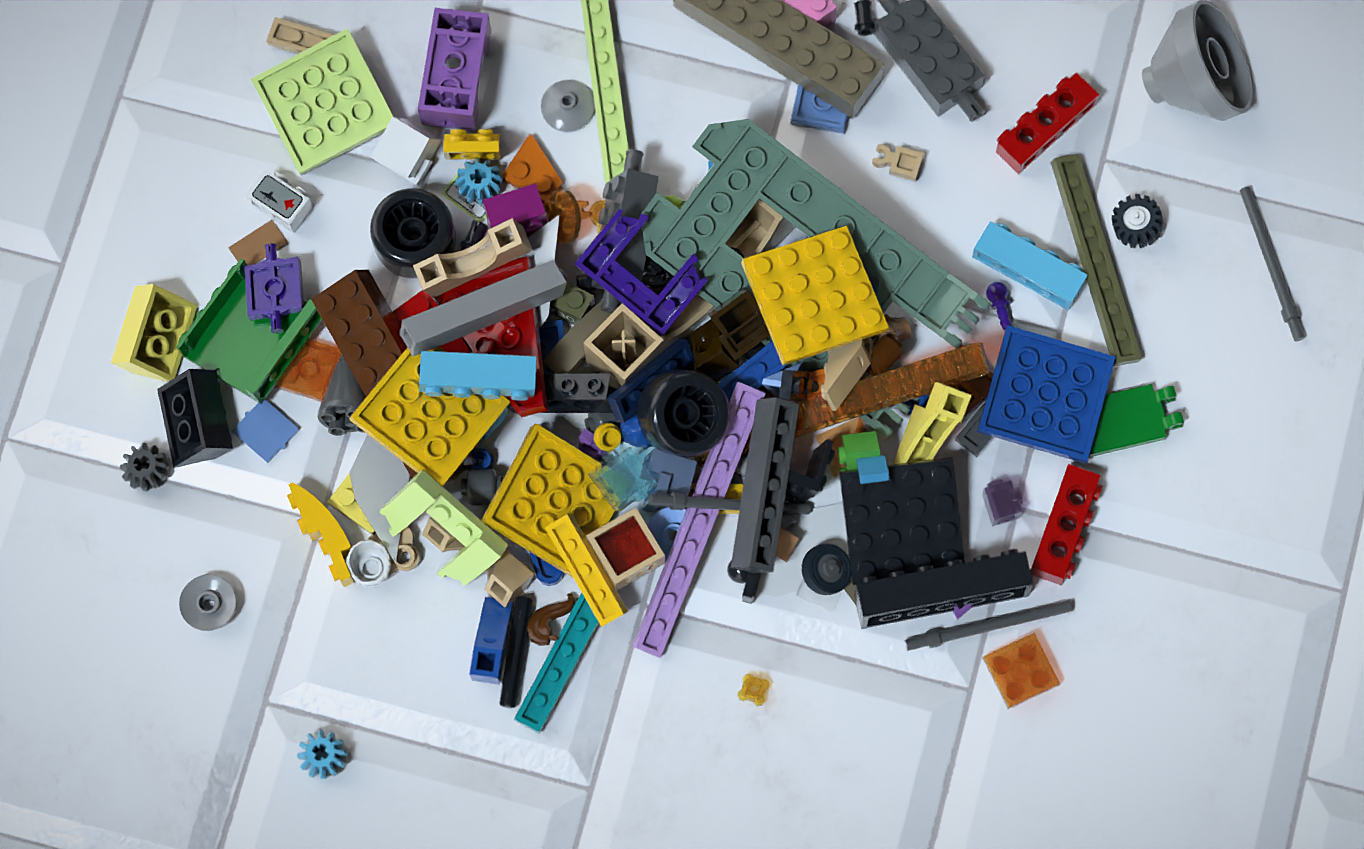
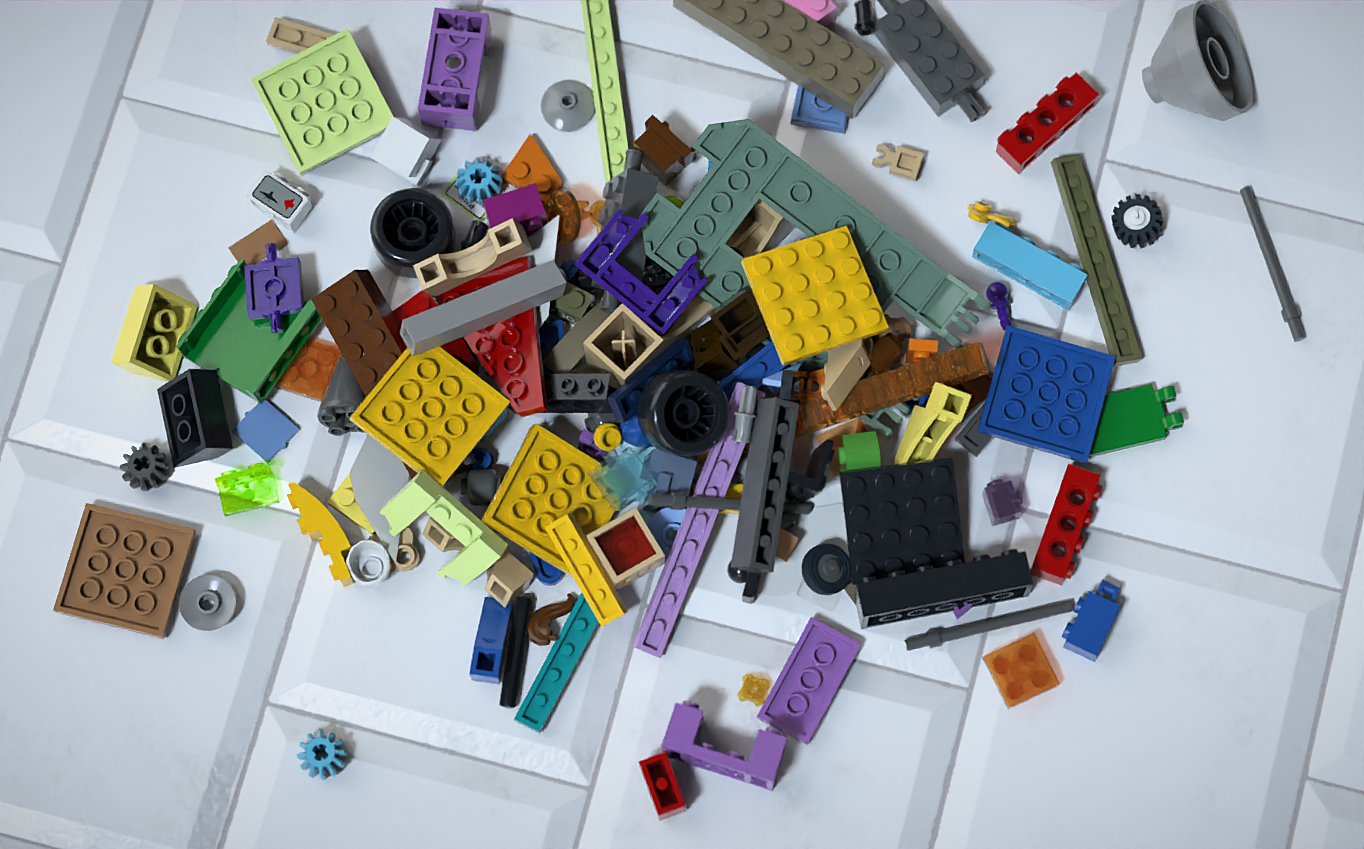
(124, 571): none -> medium nougat plate
(247, 489): none -> clear neon green bracket
(464, 146): yellow plate -> none
(477, 374): medium azure brick -> none
(570, 270): none -> blue plate
(662, 786): none -> red brick
(663, 151): none -> reddish brown plate
(681, 746): none -> medium lavender plate
(745, 415): none -> light grey axle
(809, 681): none -> medium lavender plate
(872, 469): dark azure tile -> none
(920, 349): none -> orange plate
(981, 213): none -> yellow plate
(1093, 621): none -> blue brick

